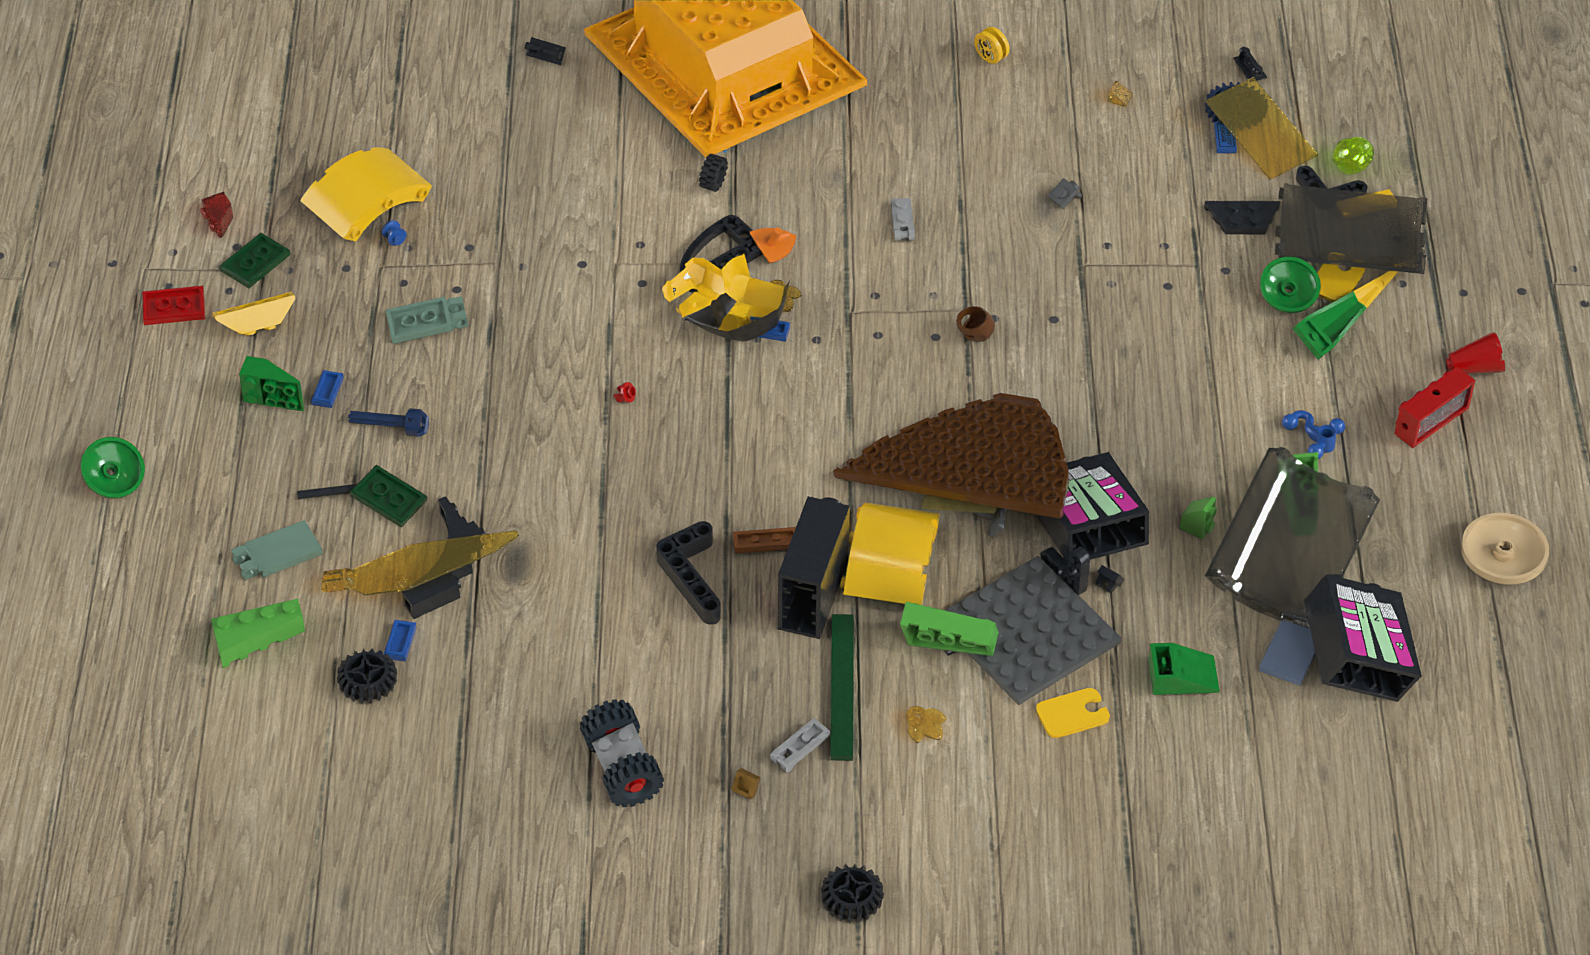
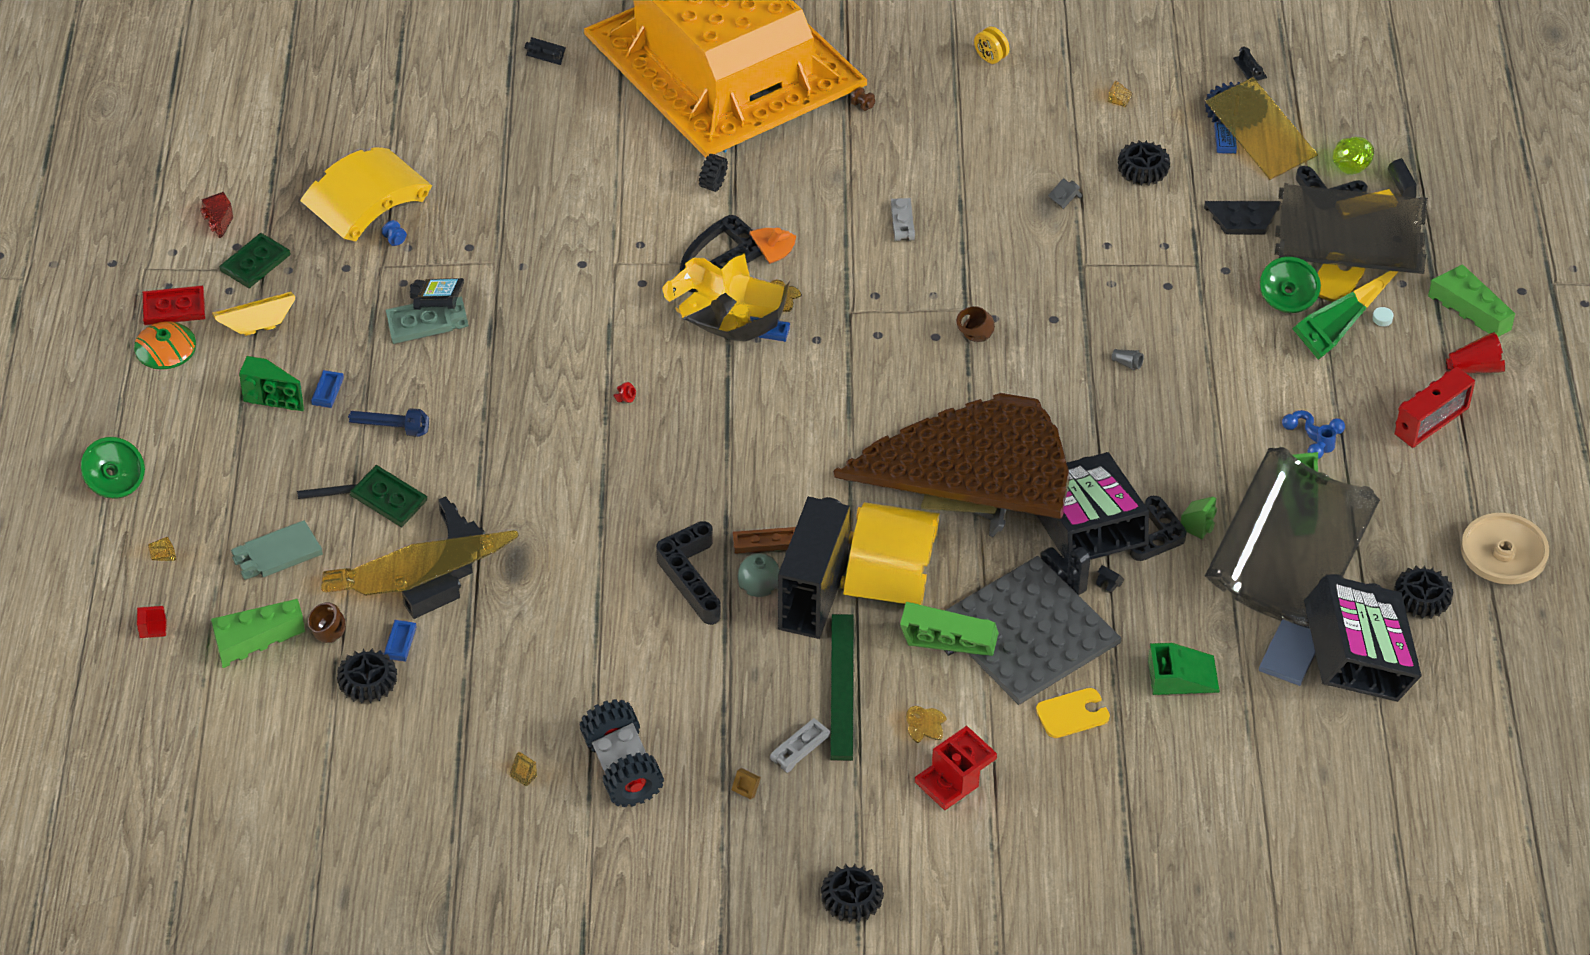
(151, 621): none -> red panel
(162, 550): none -> clear yellow slope
(165, 345): none -> dish
(325, 623): none -> reddish brown helmet
(435, 292): none -> black piece
(523, 769): none -> clear yellow slope
(758, 575): none -> sand green cylinder
(866, 100): none -> reddish brown wheel
(955, 767): none -> red bracket
(1130, 358): none -> dark grey cone
(1143, 162): none -> black gear
(1165, 531): none -> black beam
(1383, 316): none -> light aqua piece
(1402, 178): none -> black brick
(1424, 591): none -> black gear
(1472, 300): none -> bright green wedge

